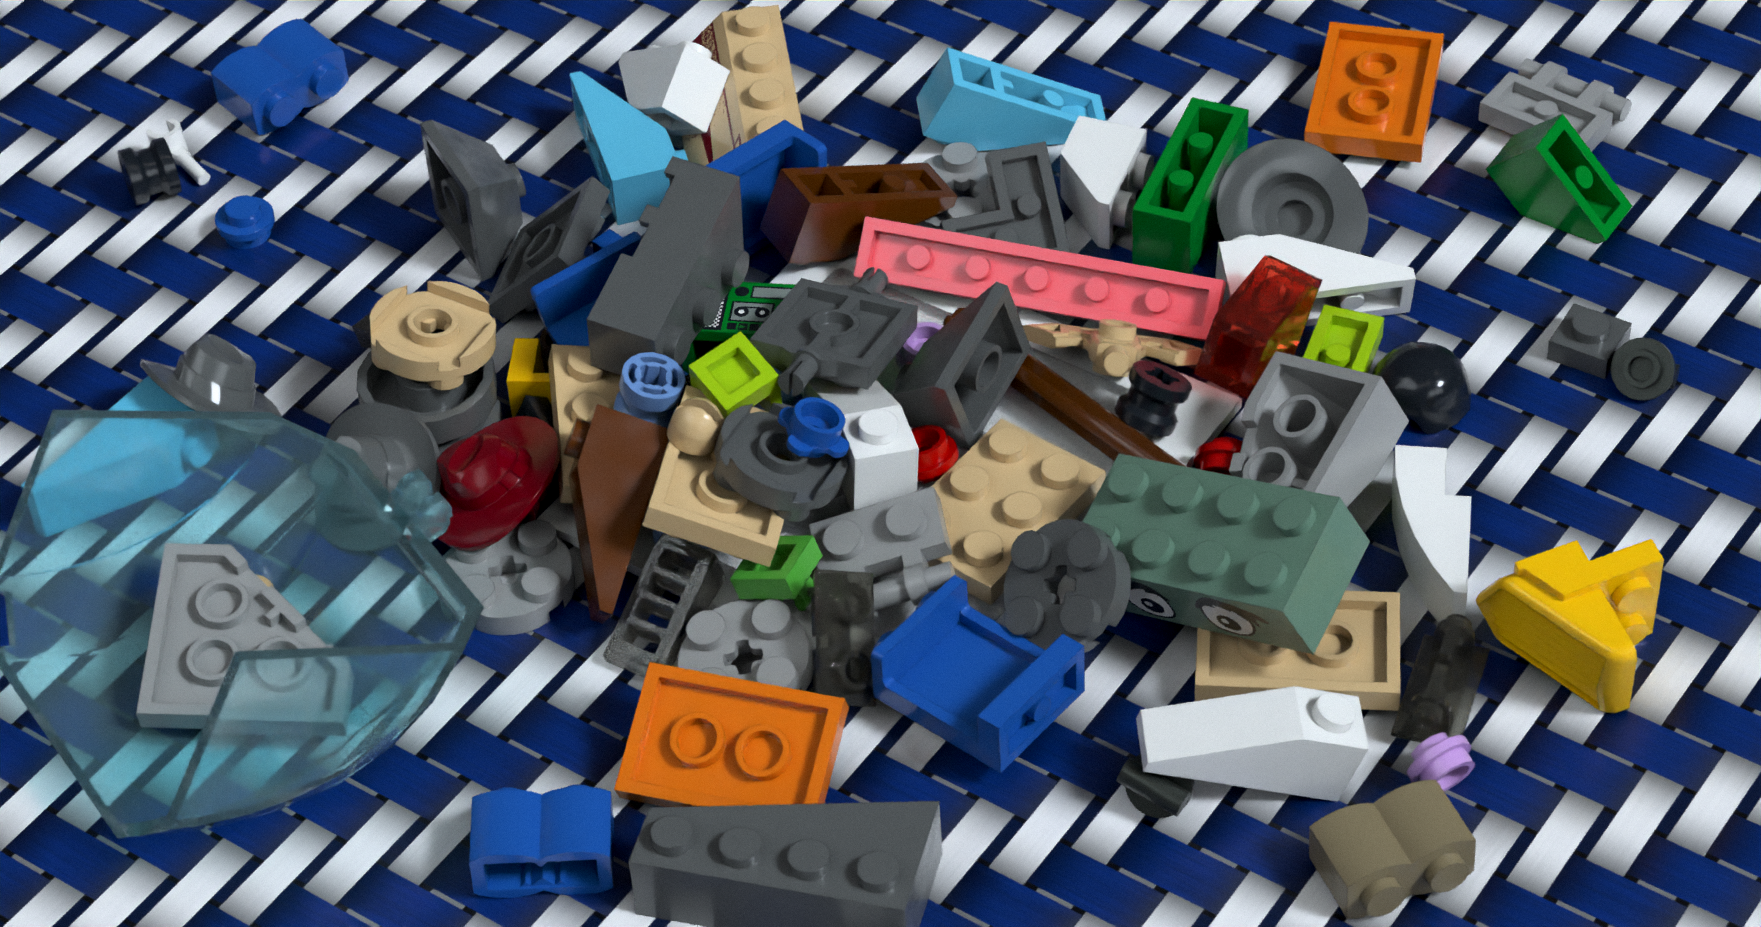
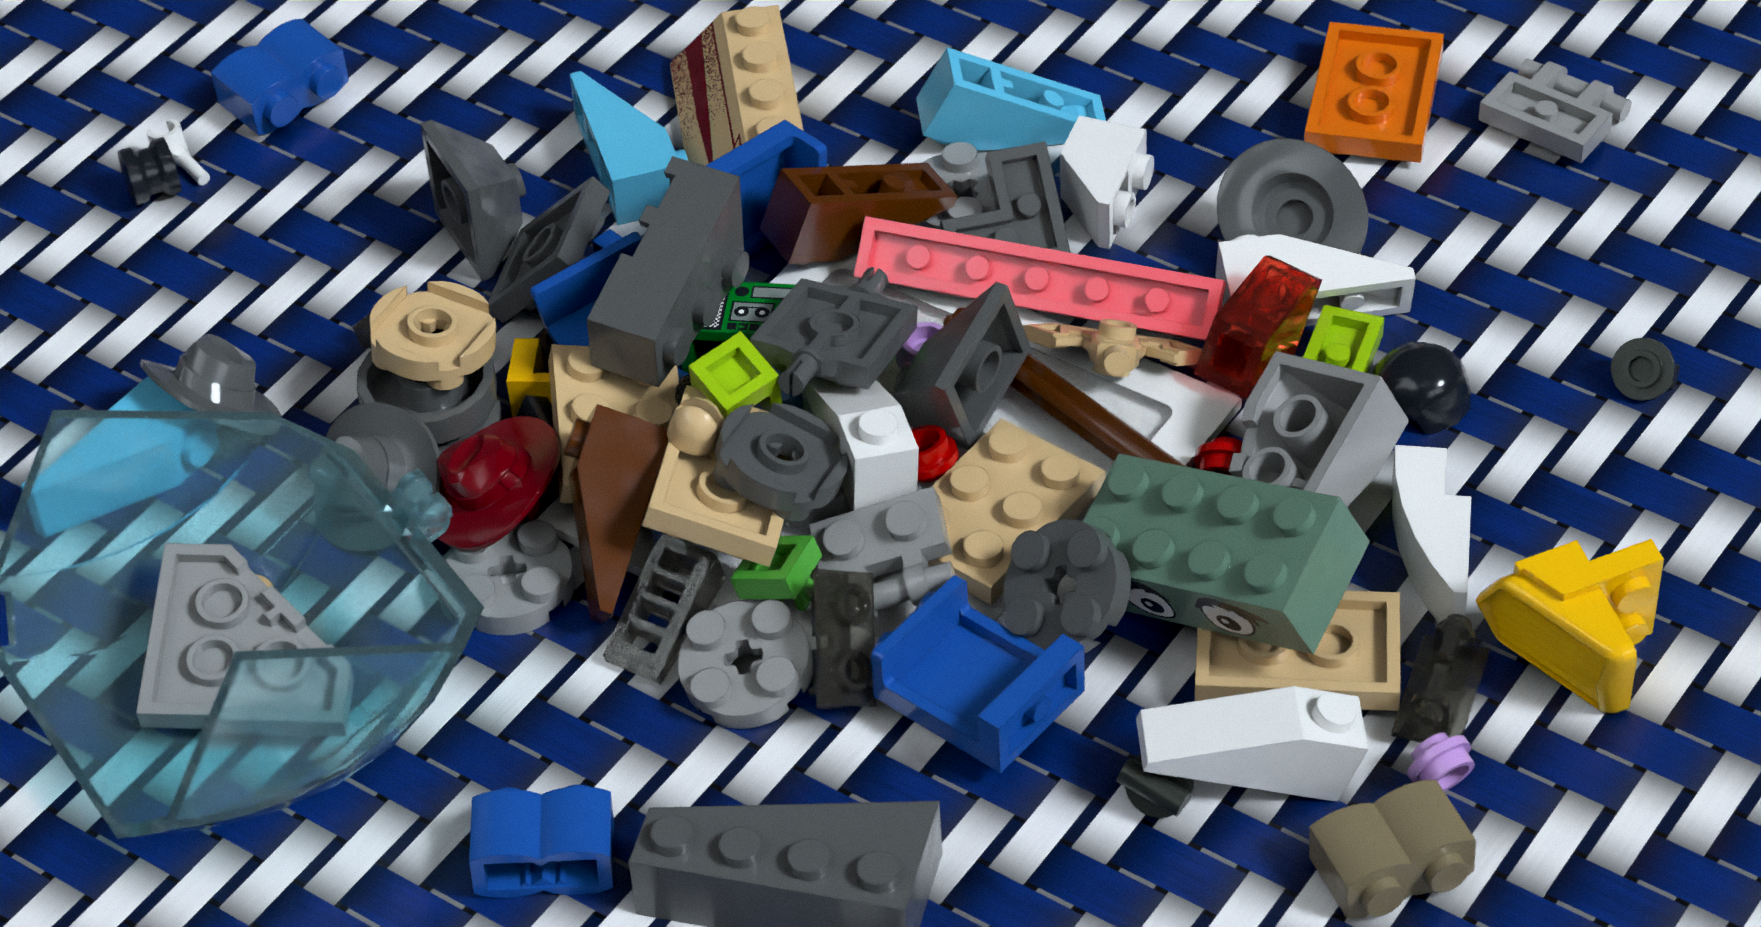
(245, 221): blue plate -> none
(650, 387): medium blue wheel -> none
(674, 85): white slope -> none
(728, 742): orange plate -> none
(814, 428): blue plate -> none
(1153, 398): black wheel -> none
(1180, 196): green brick -> none
(1559, 181): green slope -> none
(1588, 340): dark grey plate -> none

